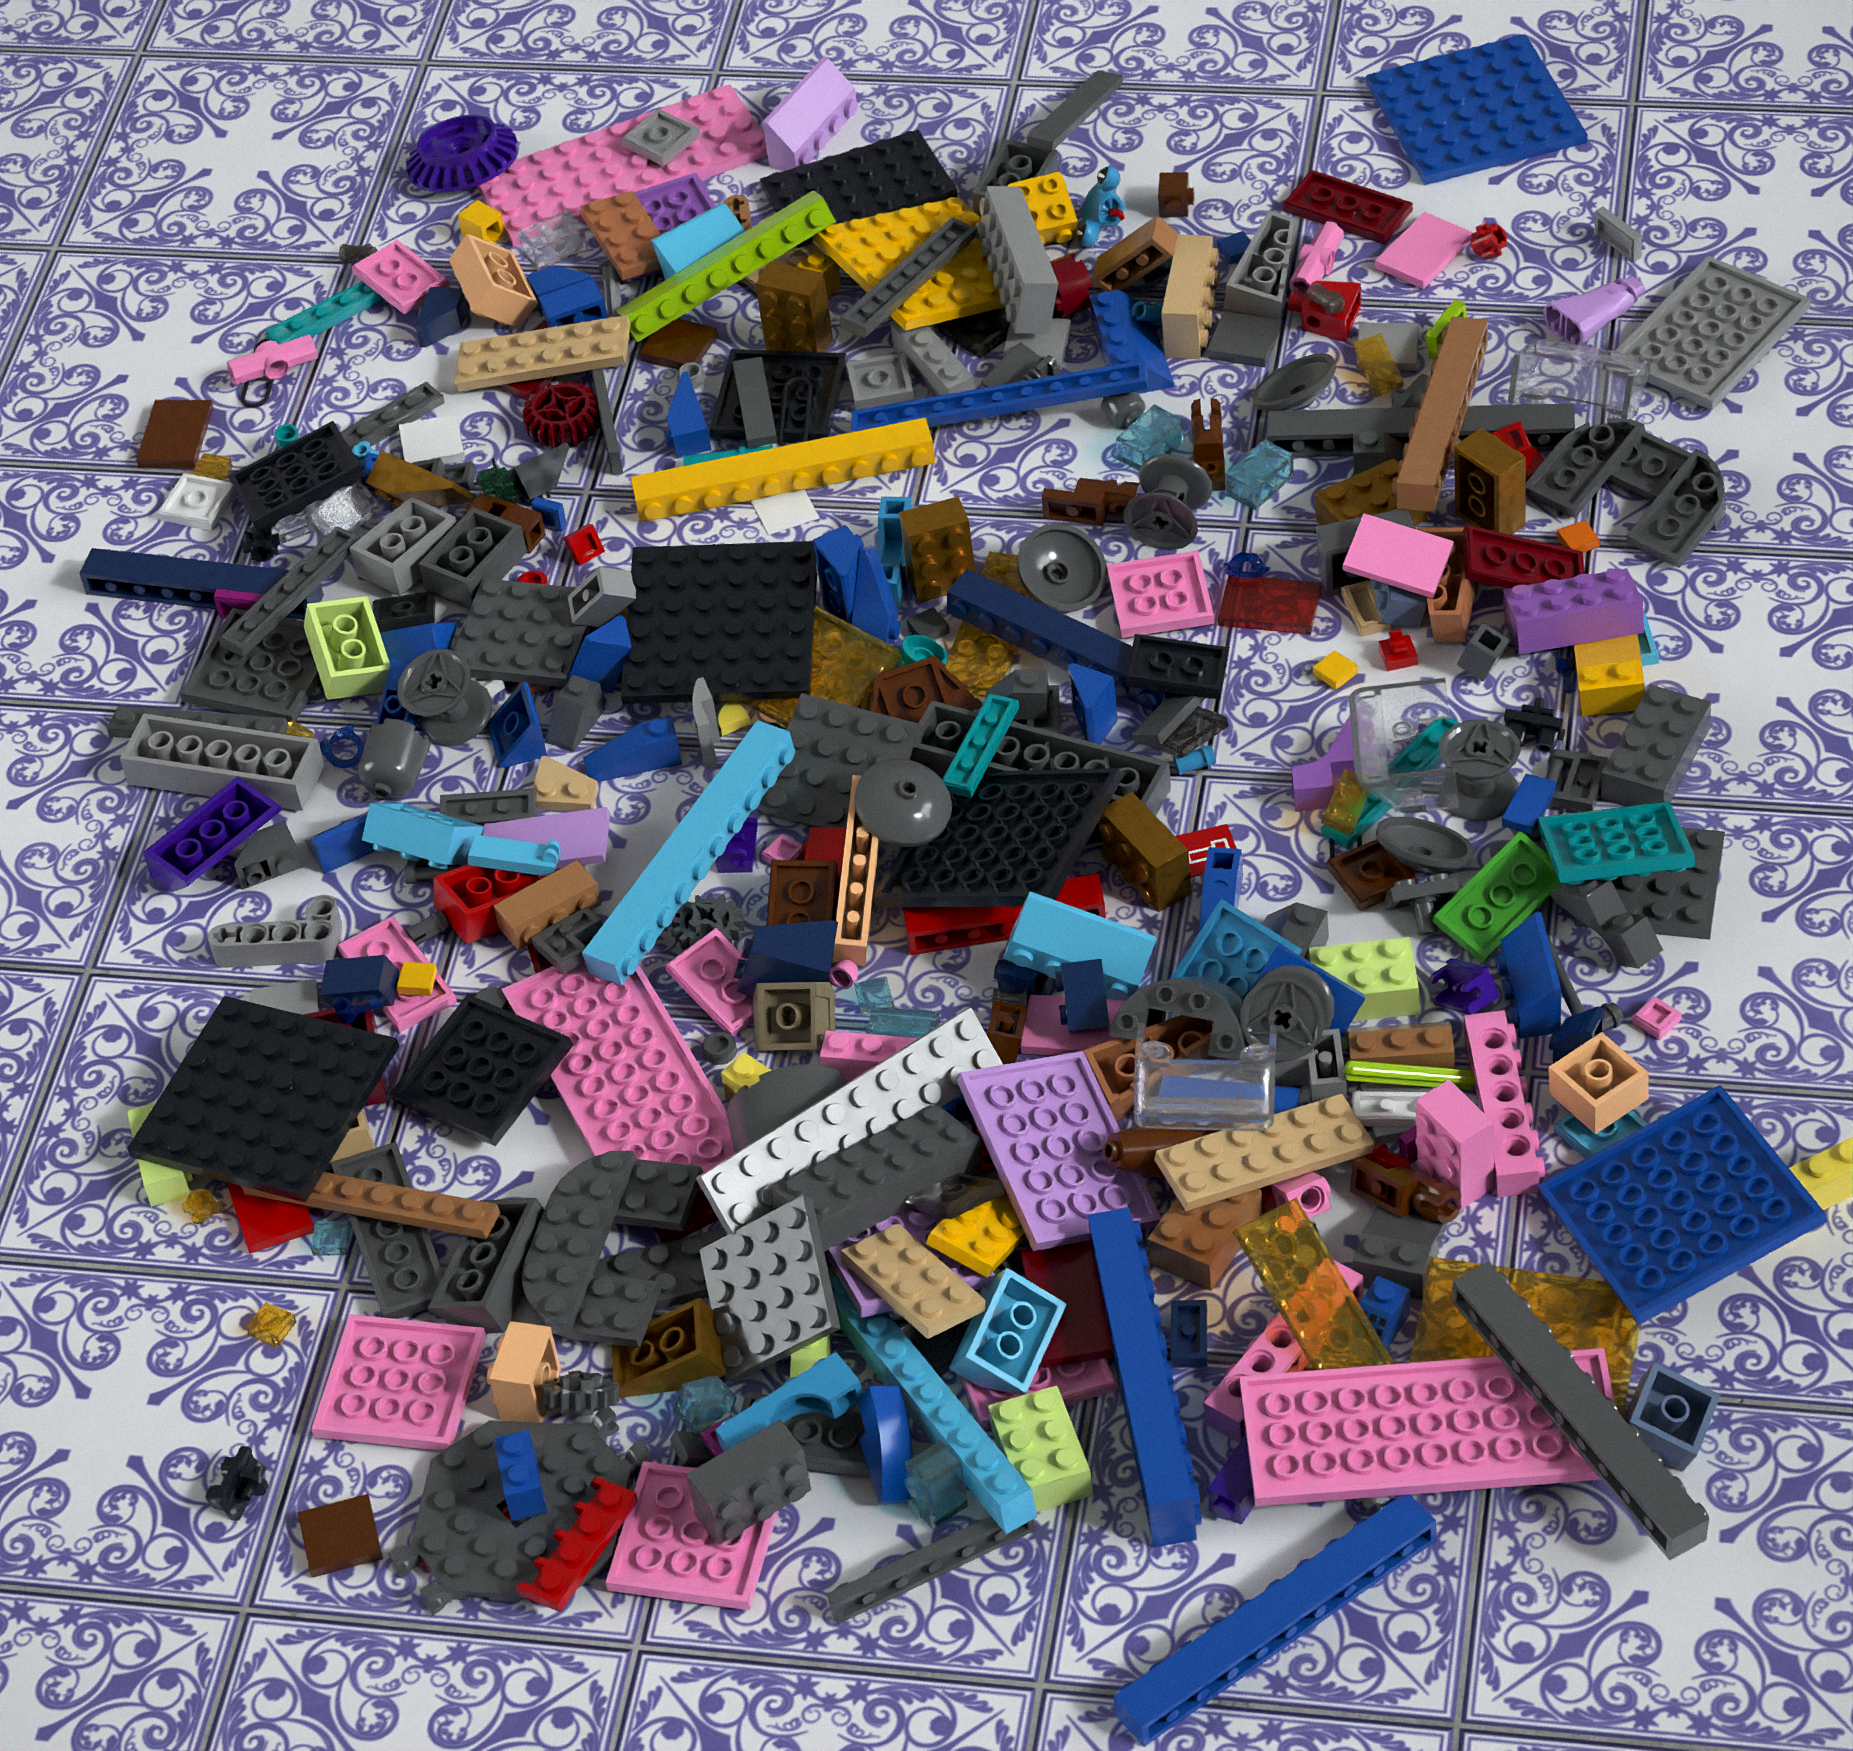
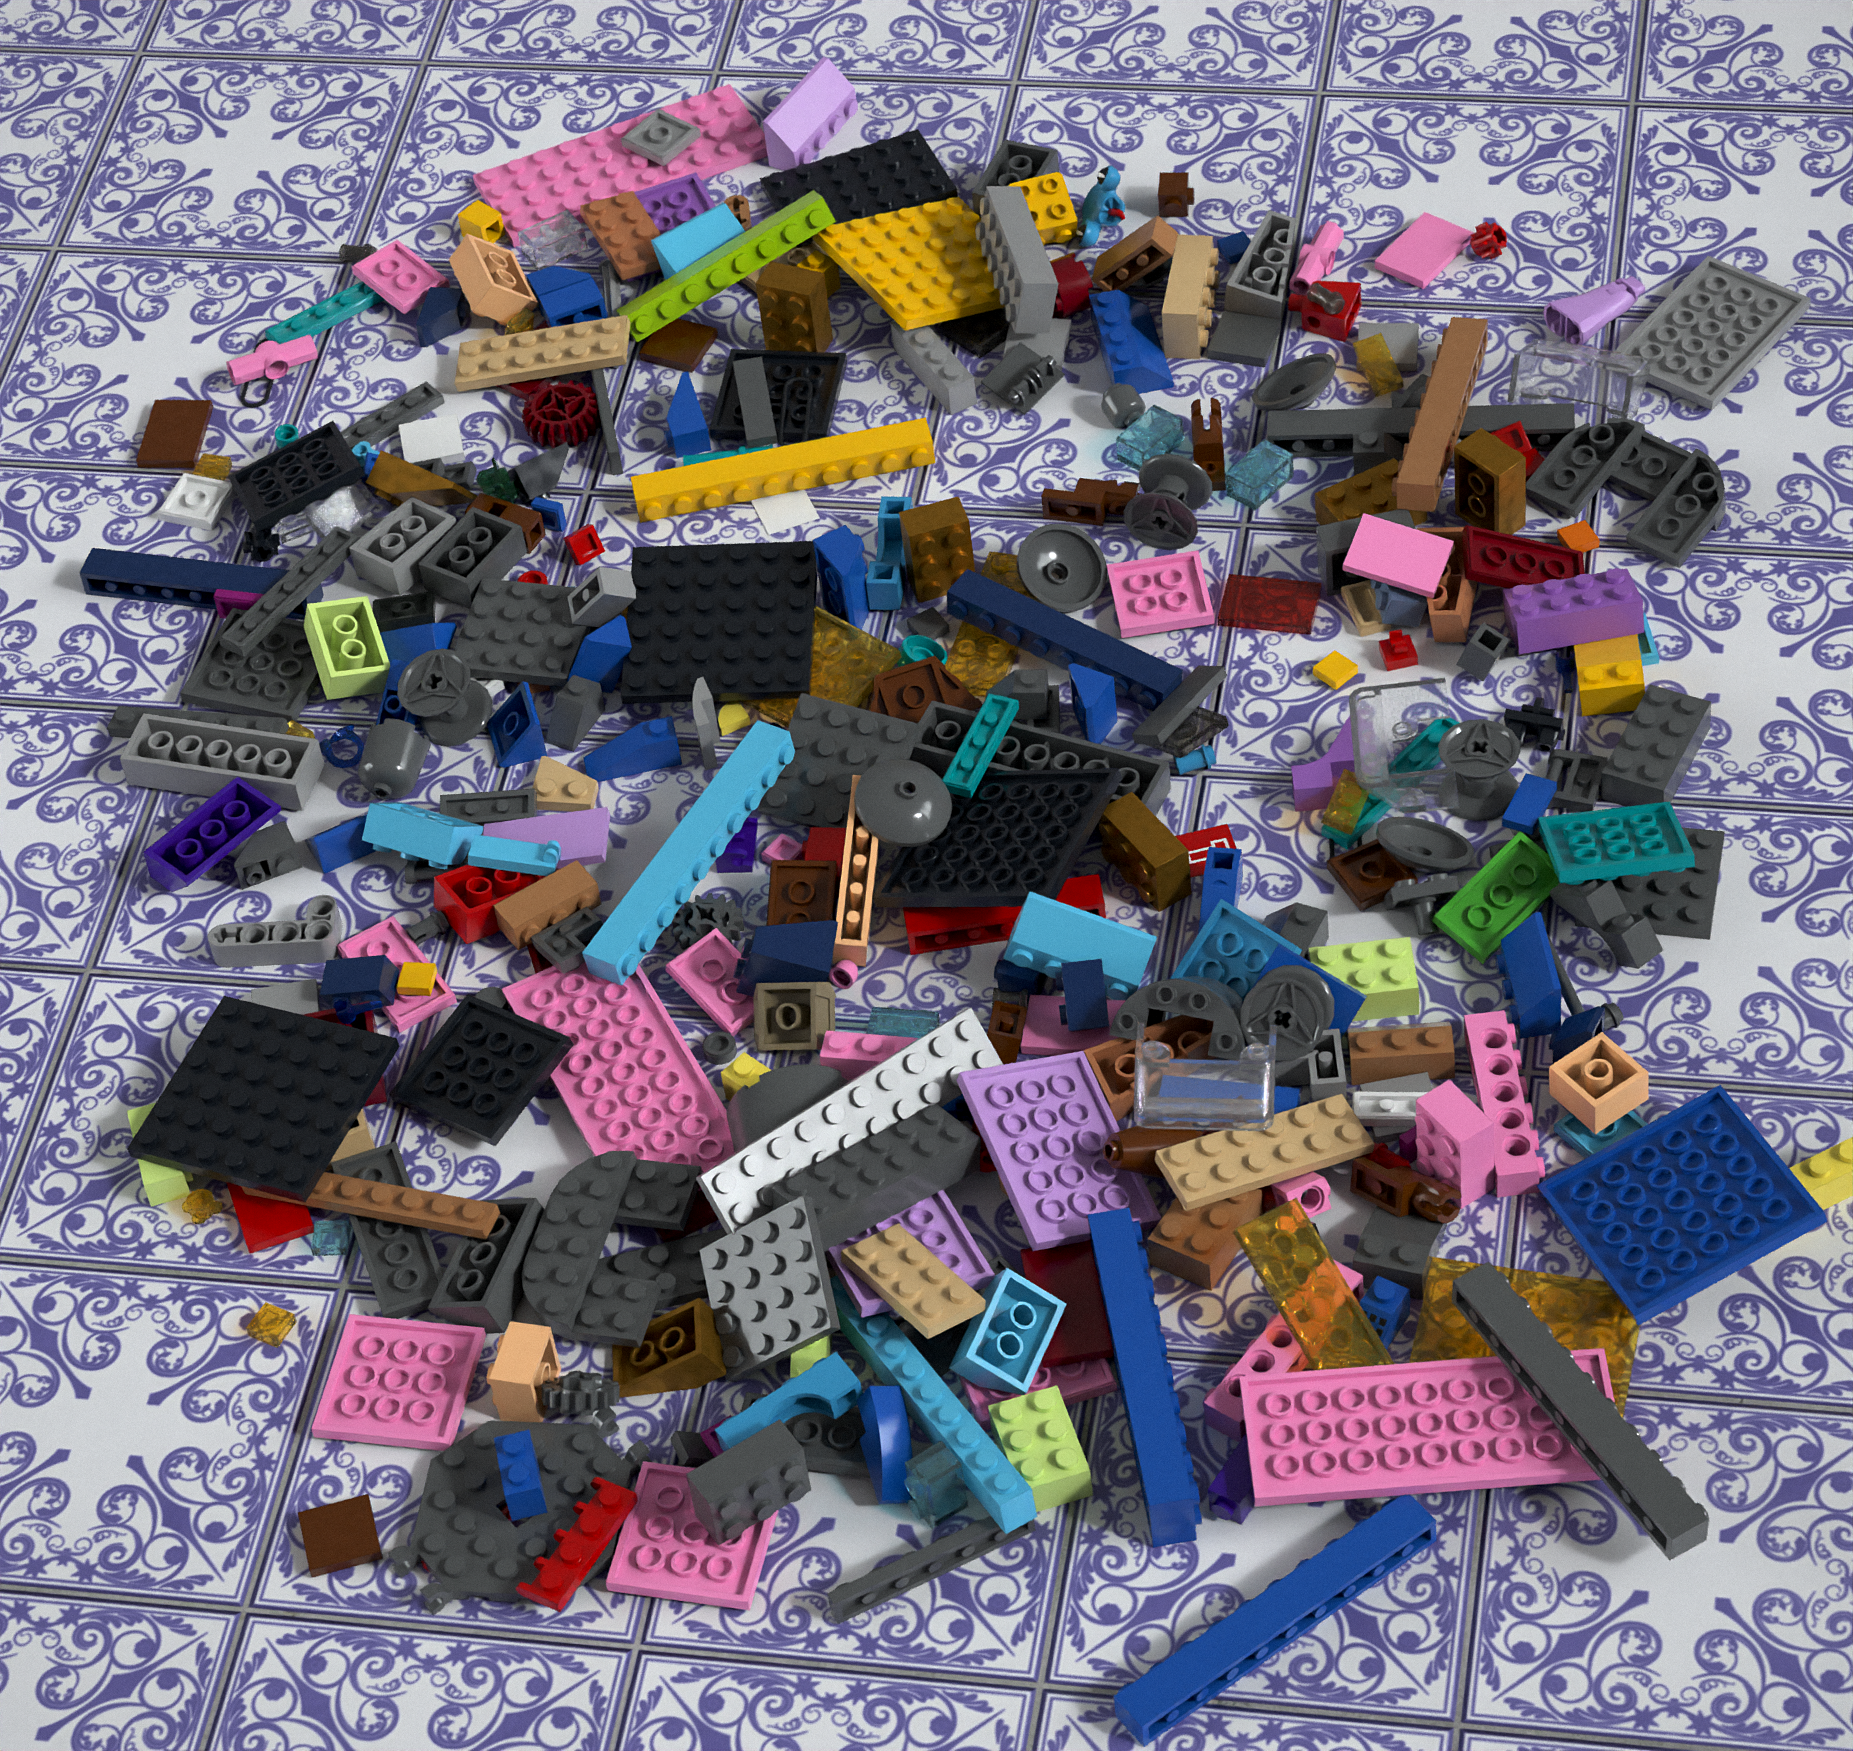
(241, 1481): black hips -> none
(461, 154): dark purple gear -> none
(521, 322): none -> clear yellow plate
(695, 372): light grey plate -> none
(704, 1403): clear light blue brick -> none
(873, 601): blue slope -> none
(873, 994): clear light blue tile -> none
(880, 381): light grey plate -> none
(907, 277): dark grey plate -> none
(954, 1196): clear smoke tile -> none
(980, 1236): yellow plate -> none
(1008, 397): blue plate -> none
(1074, 110): dark grey tile -> none
(1148, 312): dark azure pin -> none
(1177, 666): black tile -> none
(1189, 1333): dark blue plate -> none
(1237, 562): clear blue piece -> none
(1349, 205): dark red tile -> none
(1407, 1074): lime axle -> none
(1434, 334): lime plate -> none
(1466, 987): dark purple hinge -> none
(1476, 109): blue plate -> none
(1618, 234): light grey tile -> none
(1656, 1018): bright pink tile -> none
(1671, 1414): sand blue brick -> none

